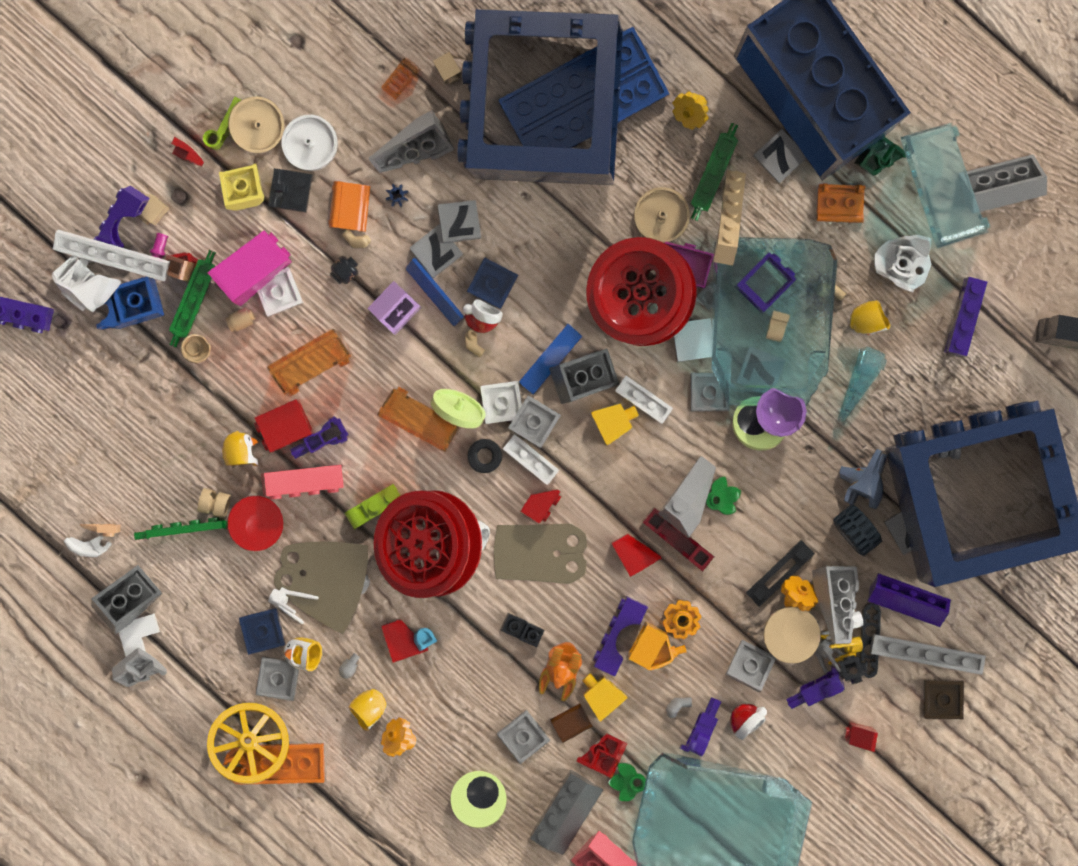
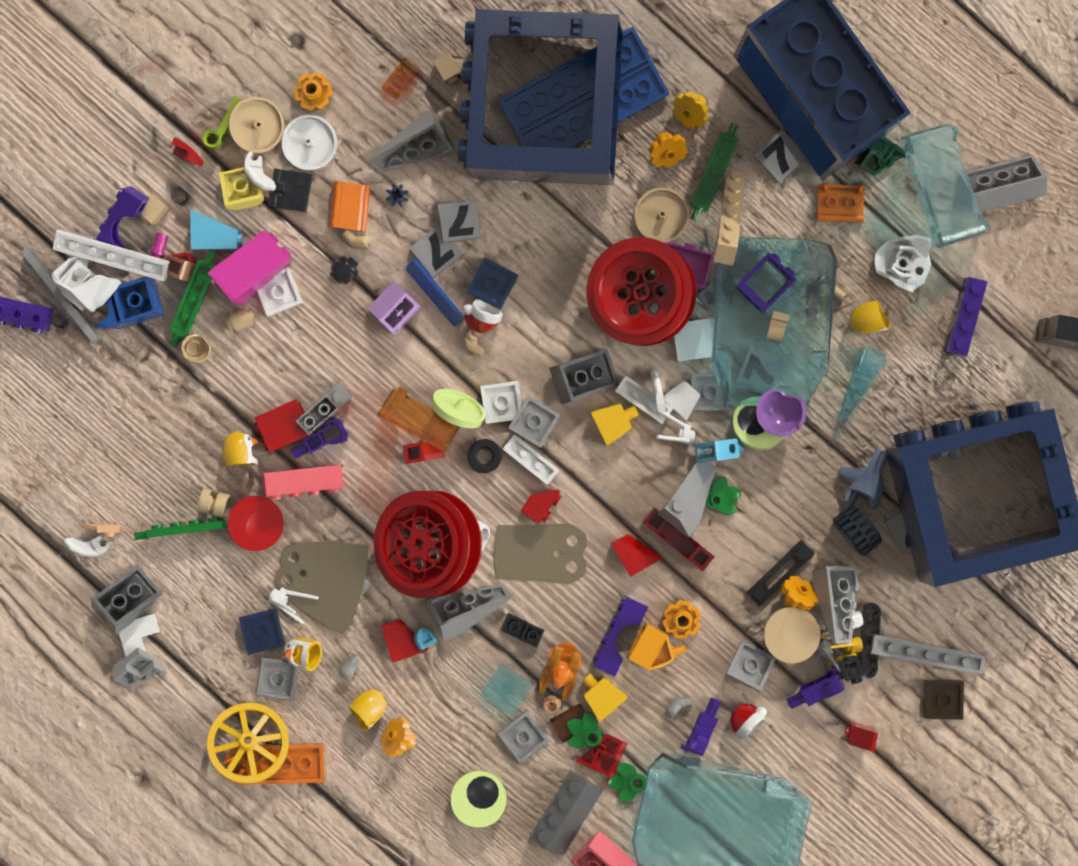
(45, 275): none -> light grey plate
(213, 235): none -> medium azure slope
(255, 173): none -> white piece
(310, 361): clear orange windscreen -> none
(319, 98): none -> light orange plant
(324, 408): none -> light grey slope
(371, 507): lime plate -> none
(421, 452): none -> red slope
(461, 611): none -> light grey wedge
(506, 689): none -> clear light blue plate
(551, 357): blue slope -> none
(551, 707): none -> light nougat plate
(582, 729): none -> green plate
(659, 398): none -> white piece
(667, 149): none -> light orange plant
(682, 399): none -> white sticker
(683, 436): none -> white plant
(723, 450): none -> medium azure torso
(909, 600): dark purple brick -> none

